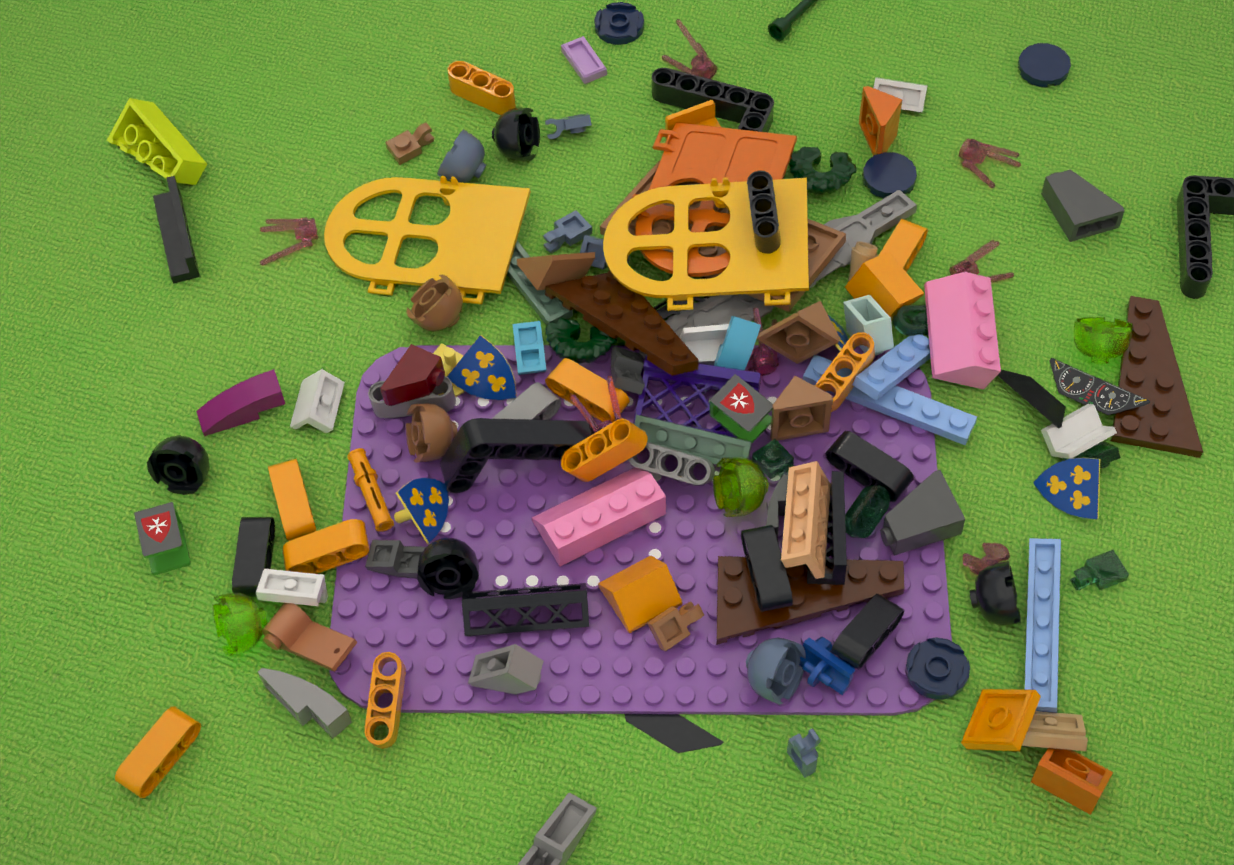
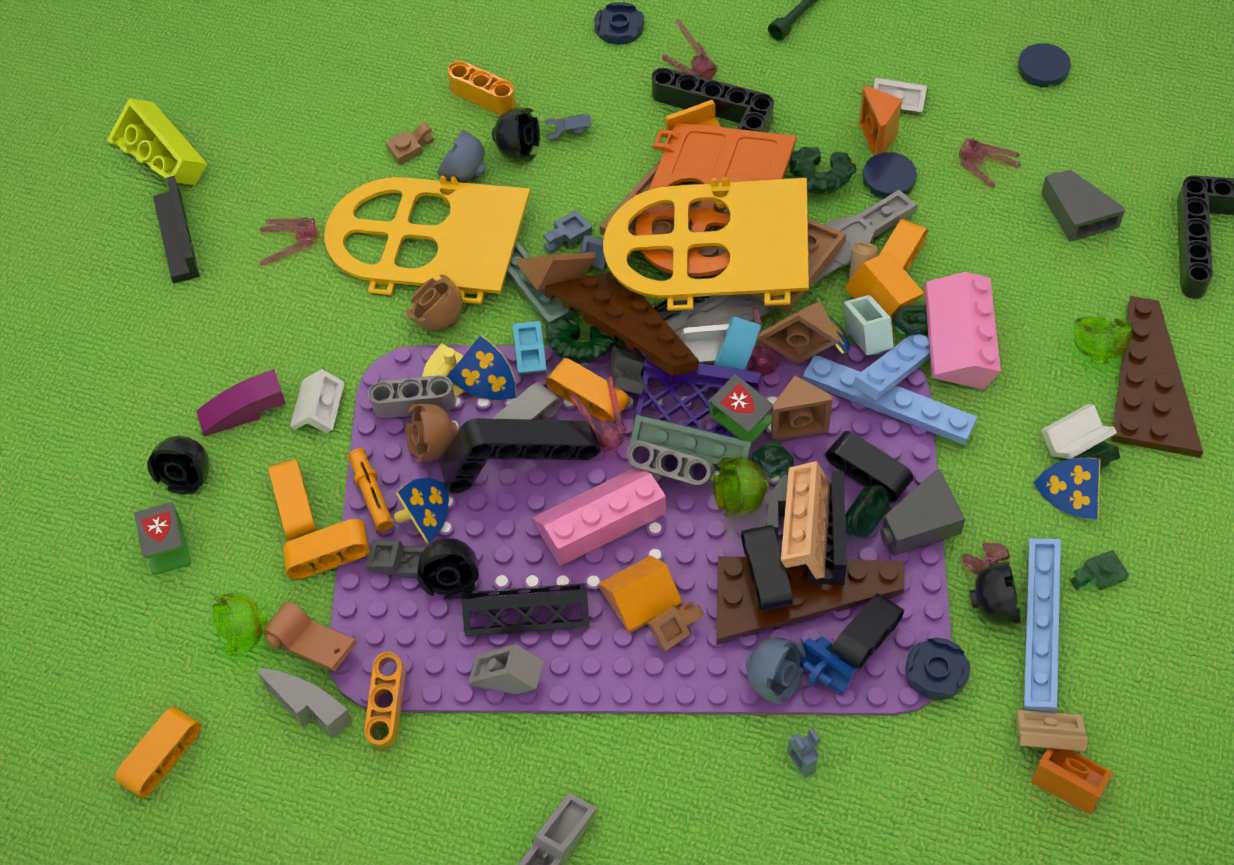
(252, 553): black beam -> none
(292, 587): white panel -> none
(413, 376): dark red slope -> none
(584, 60): lavender tile -> none
(604, 450): light orange beam -> none
(673, 731): black sticker -> none
(763, 212): black beam -> none
(847, 359): light orange beam -> none
(970, 266): plant -> none
(1001, 719): light orange tile -> none
(1036, 396): black sticker -> none
(1092, 390): black sticker -> none

